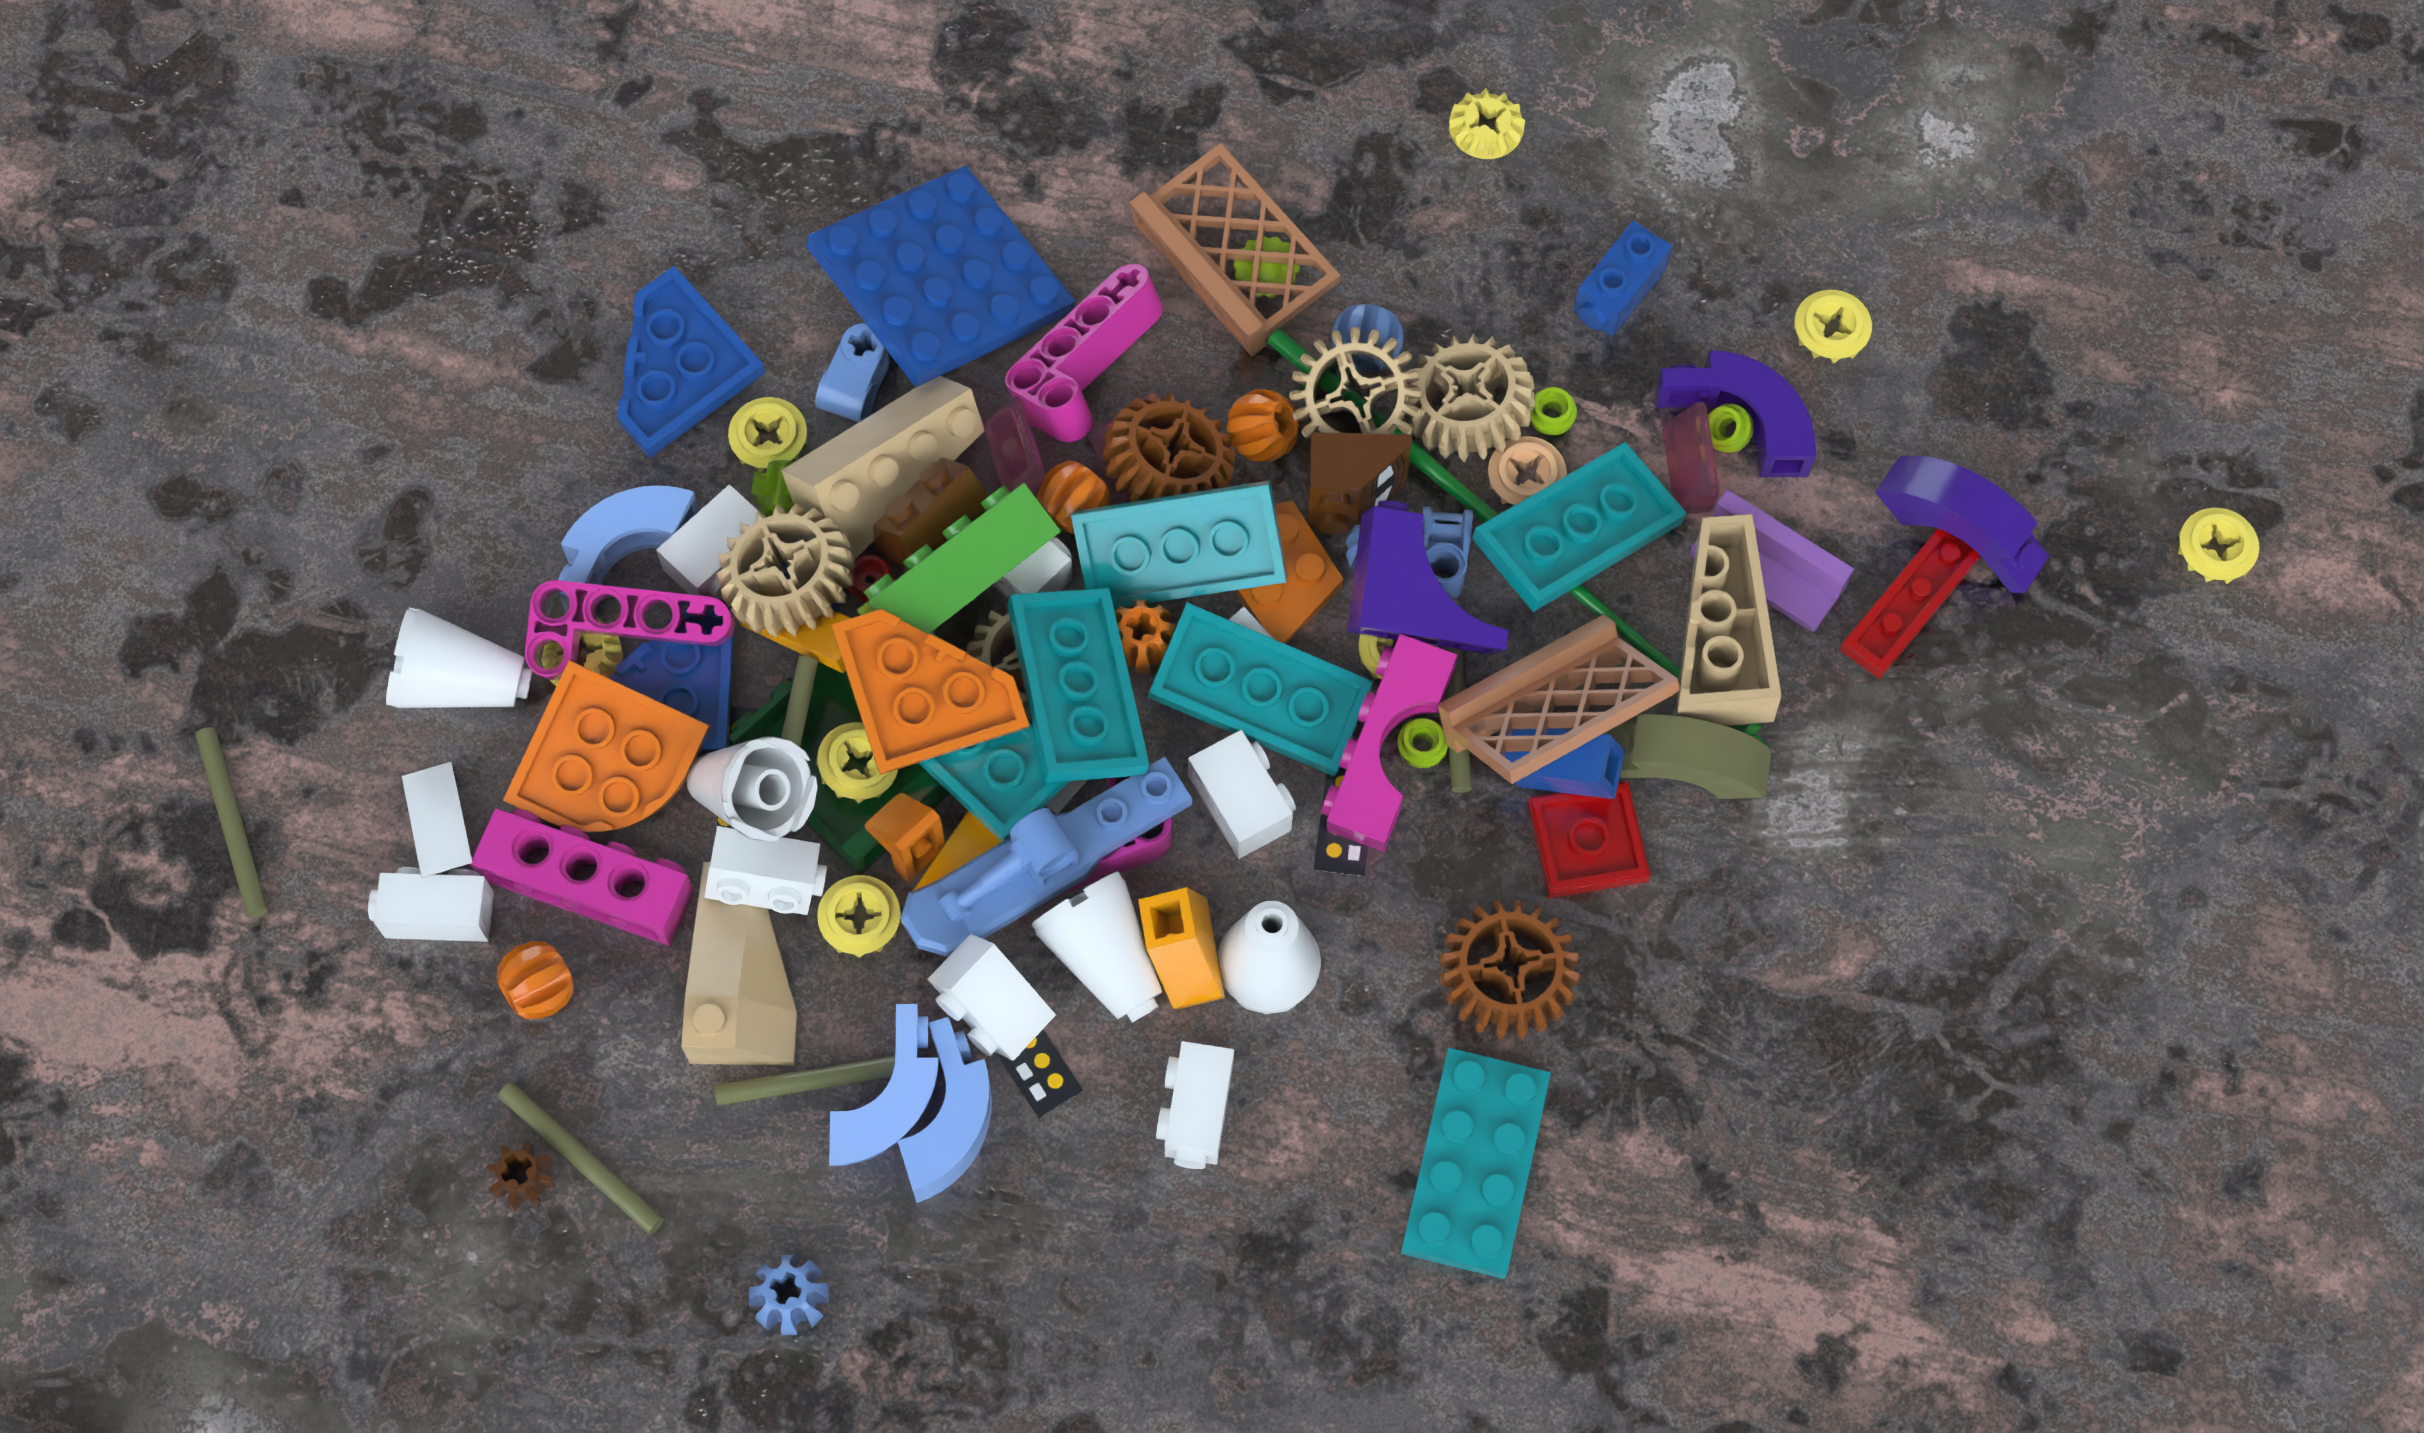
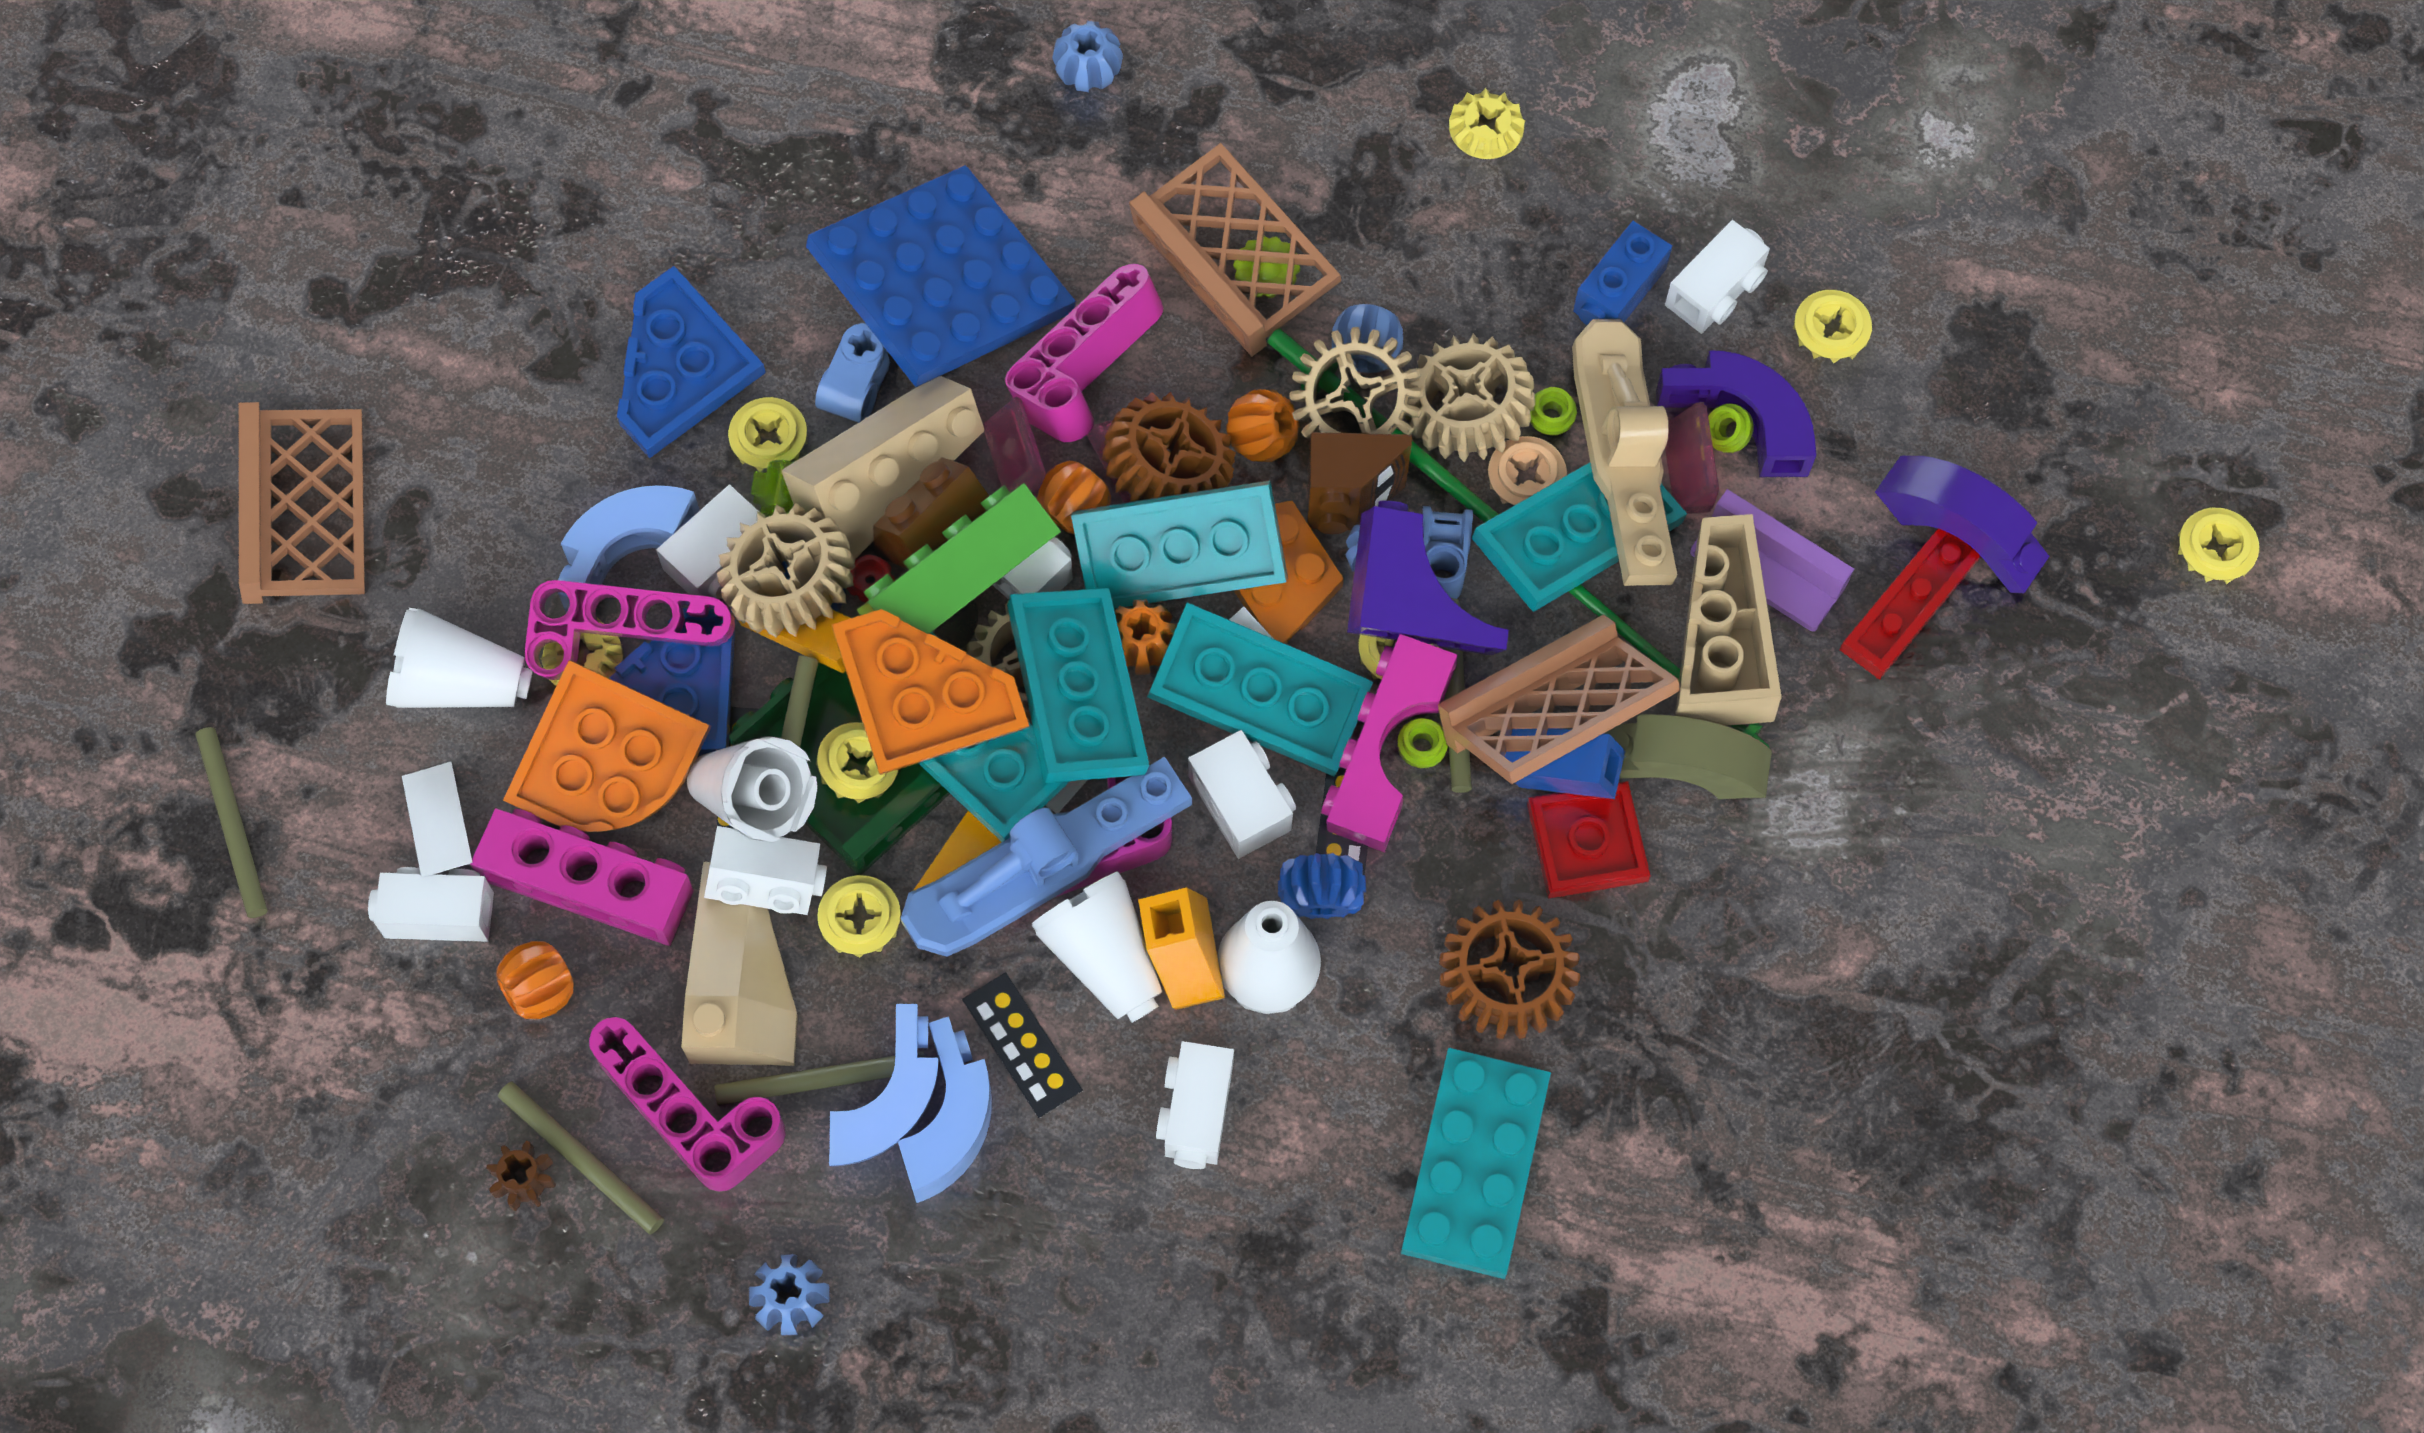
(257, 511): none -> nougat fence
(676, 1099): none -> dark pink beam
(909, 834): orange slope -> none
(990, 998): white brick -> none
(1087, 56): none -> medium blue piece
(1322, 885): none -> blue gear
(1625, 447): none -> tan piece
(1718, 276): none -> white brick

